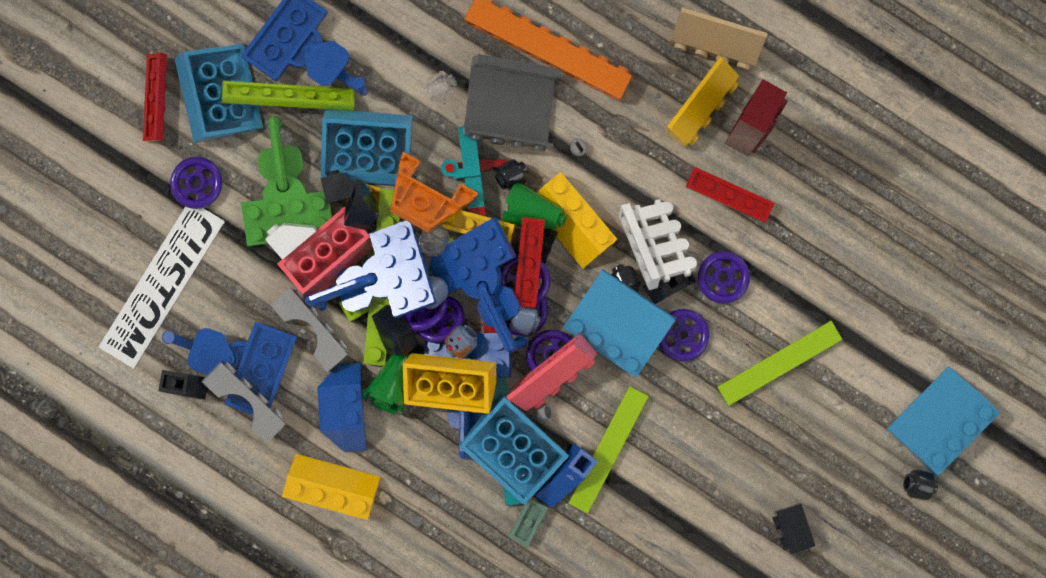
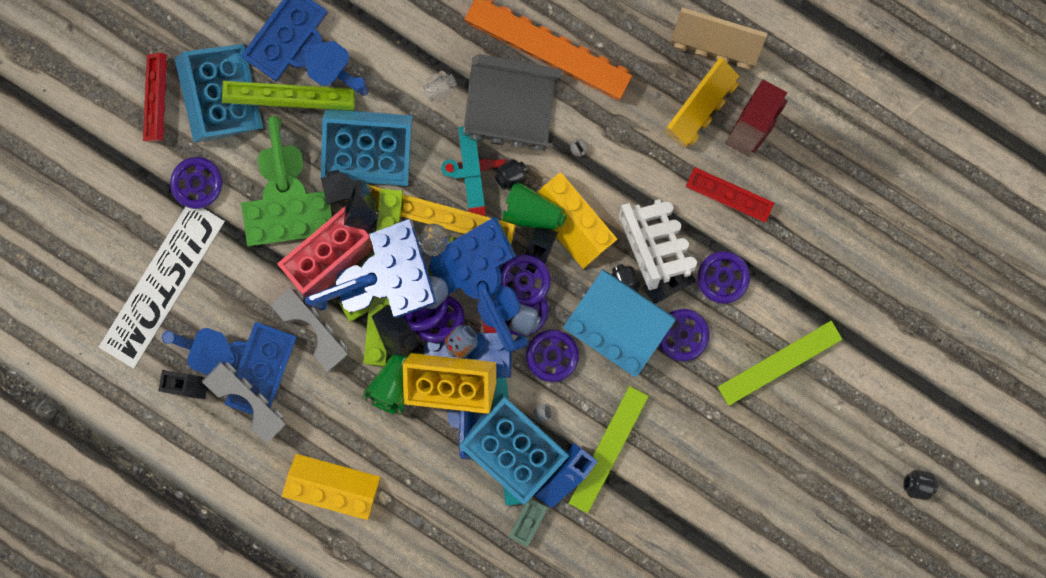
(288, 237): white slope -> none
(343, 407): blue wedge -> none
(422, 204): orange wing -> none
(529, 261): red plate -> none
(552, 373): coral slope -> none
(794, 528): black brick -> none
(943, 421): dark azure slope -> none

